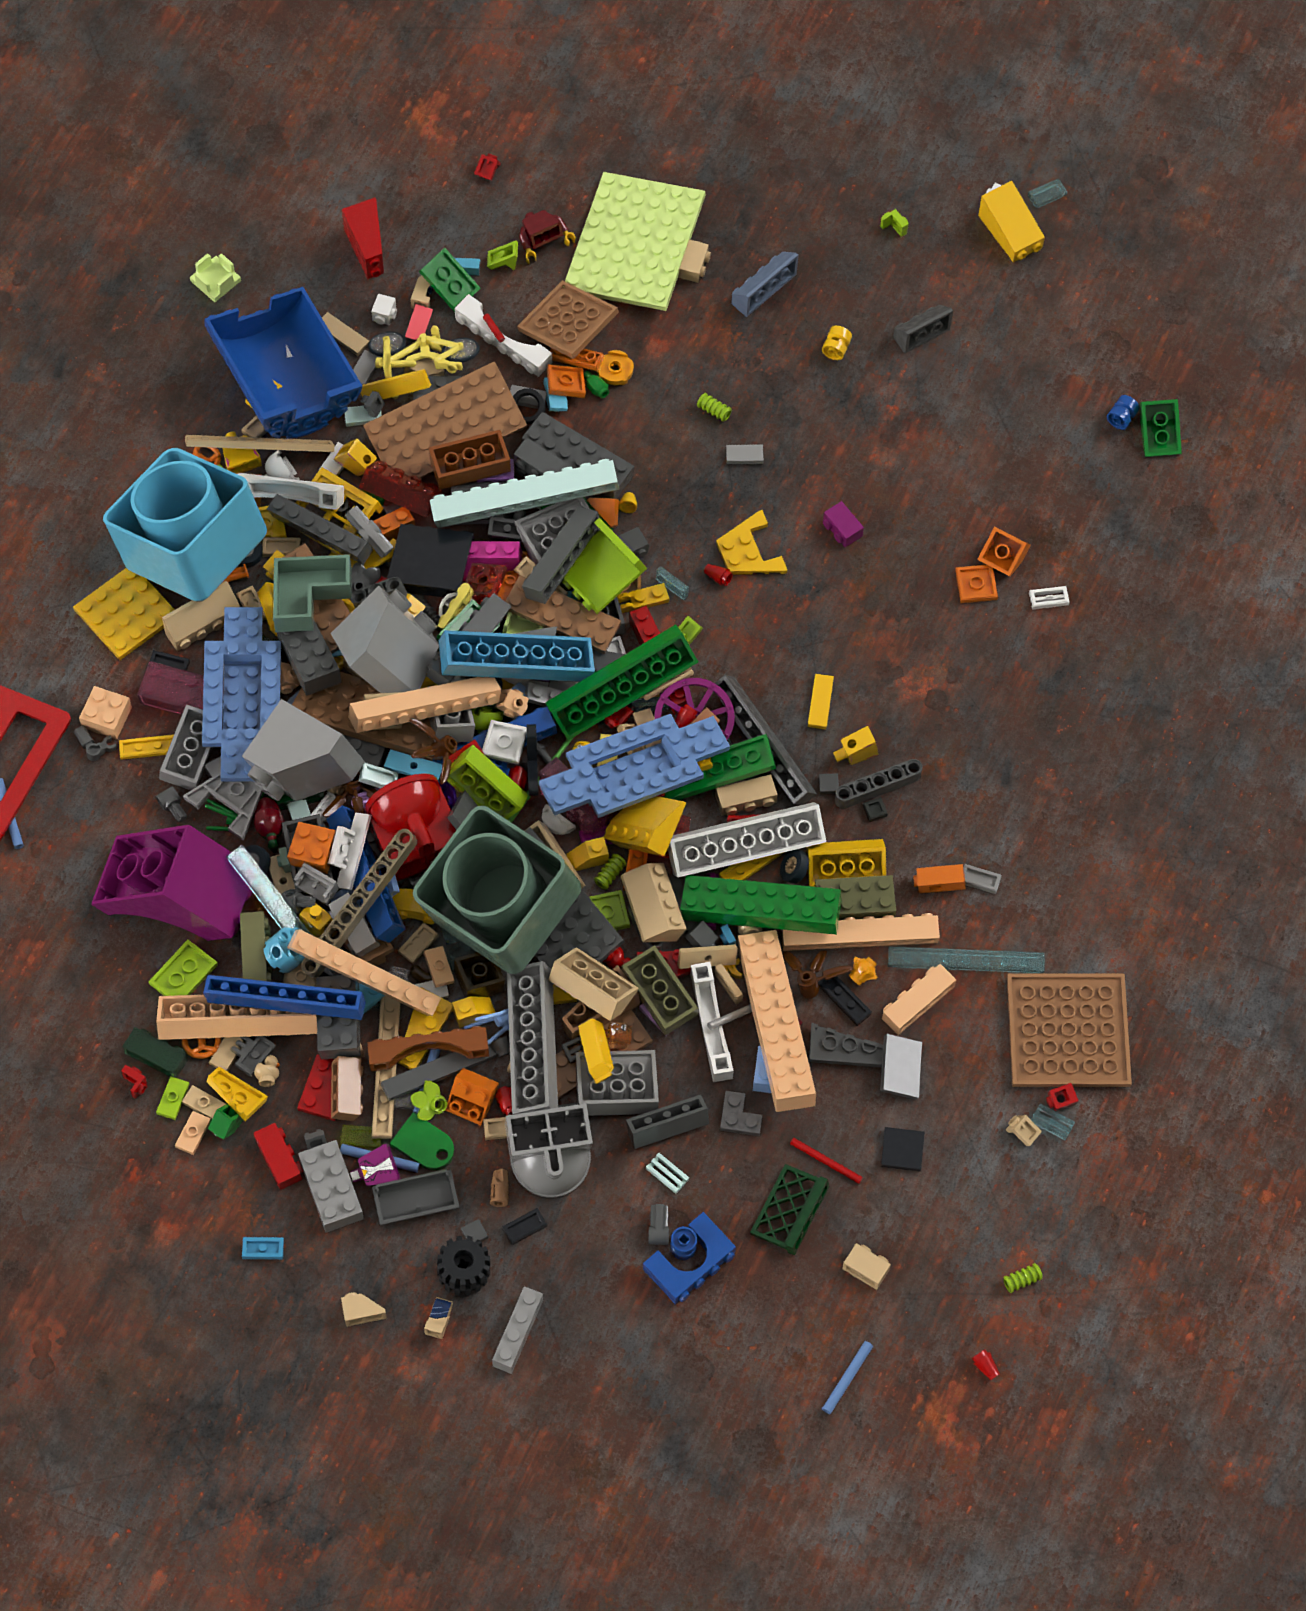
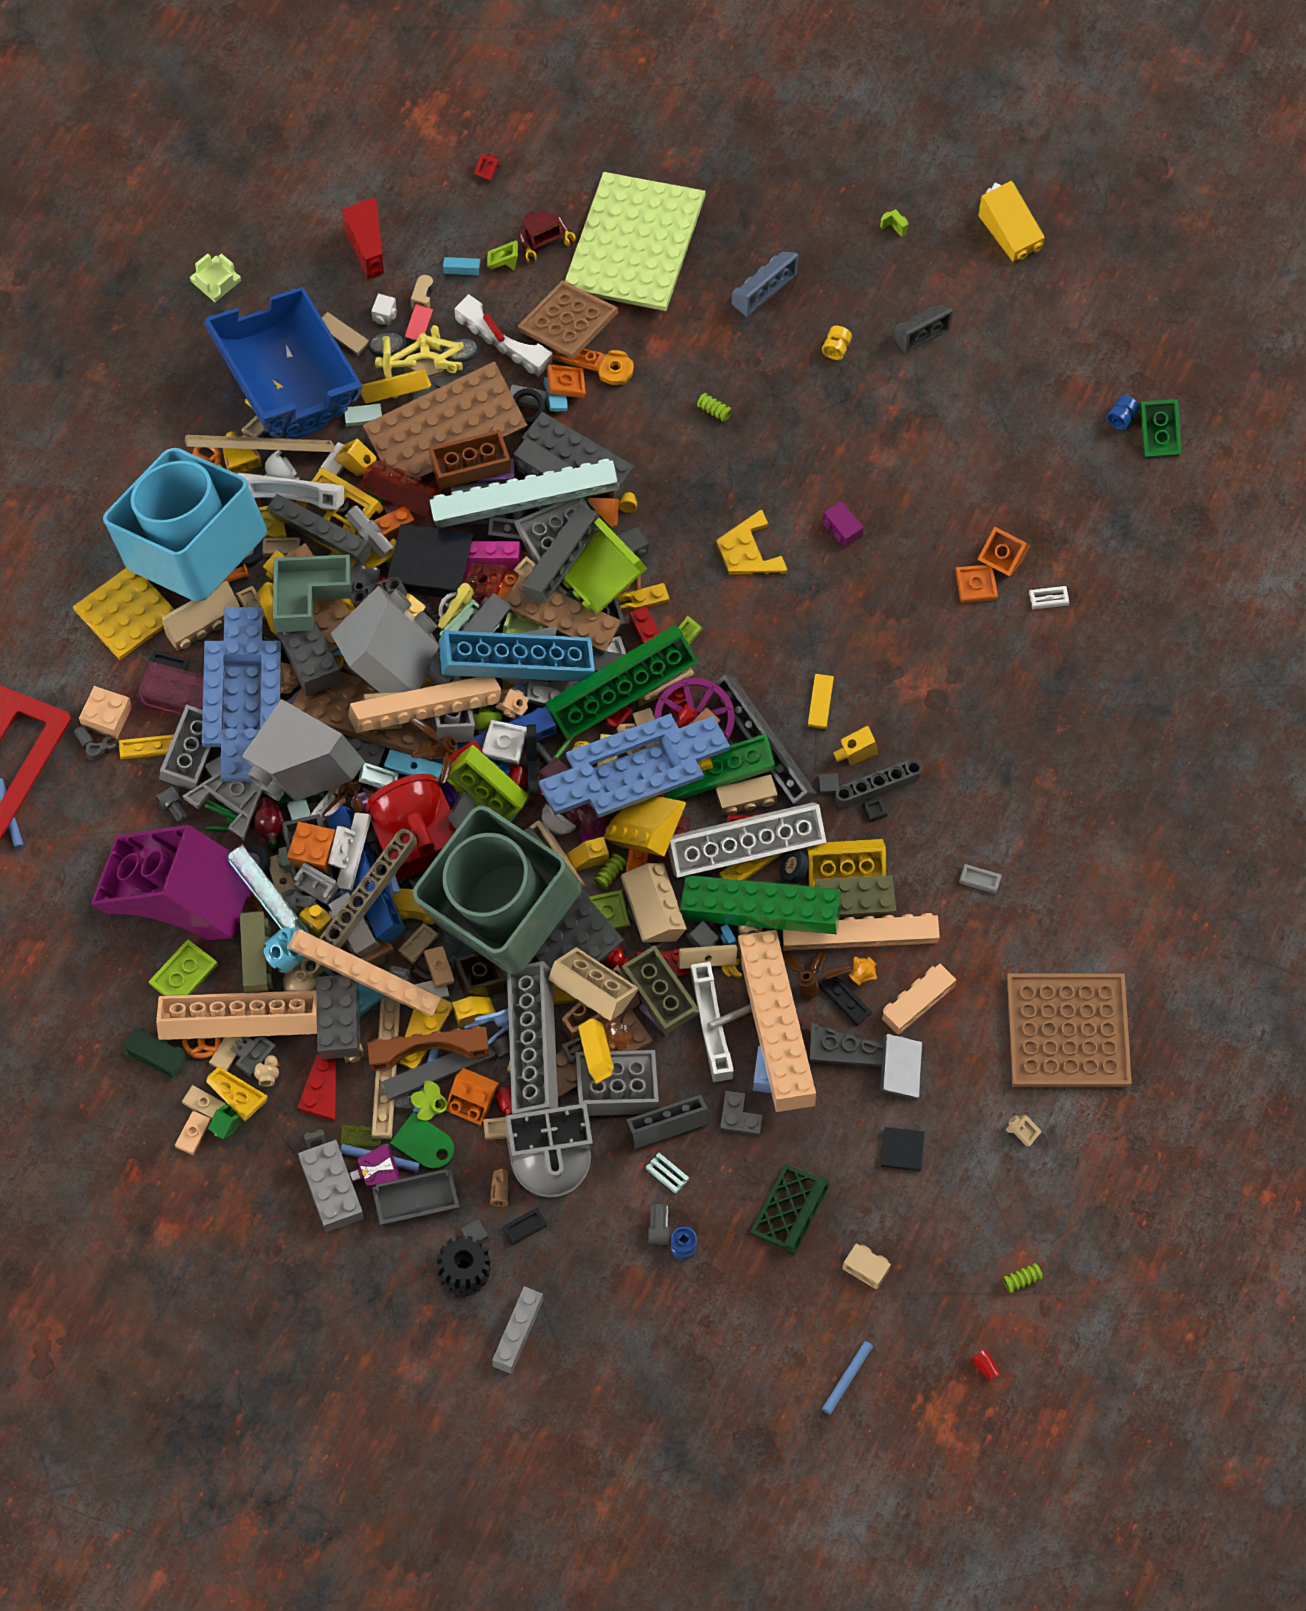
(135, 1076): red bracket -> none
(172, 1098): lime plate -> none
(262, 1248): dark azure plate -> none
(278, 1155): red brick -> none
(284, 997): blue brick -> none
(346, 1088): brick -> none
(360, 1309): tan slope -> none
(365, 367): light grey tile -> none
(373, 403): dark grey tile -> none
(438, 1318): leg -> none
(449, 278): green plate -> none
(596, 385): green plant -> none
(642, 704): clear light blue tile -> none
(672, 583): clear light blue tile -> none
(679, 1283): blue arch -> none
(693, 261): tan brick -> none
(719, 574): red cone -> none
(728, 984): tan tile -> none
(744, 454): light grey tile -> none
(826, 1160): red bar -> none
(940, 878): orange brick -> none
(966, 959): clear light blue tile -> none
(1047, 193): clear light blue tile -> none
(1049, 1128): clear light blue tile -> none
(1067, 1092): red brick -> none

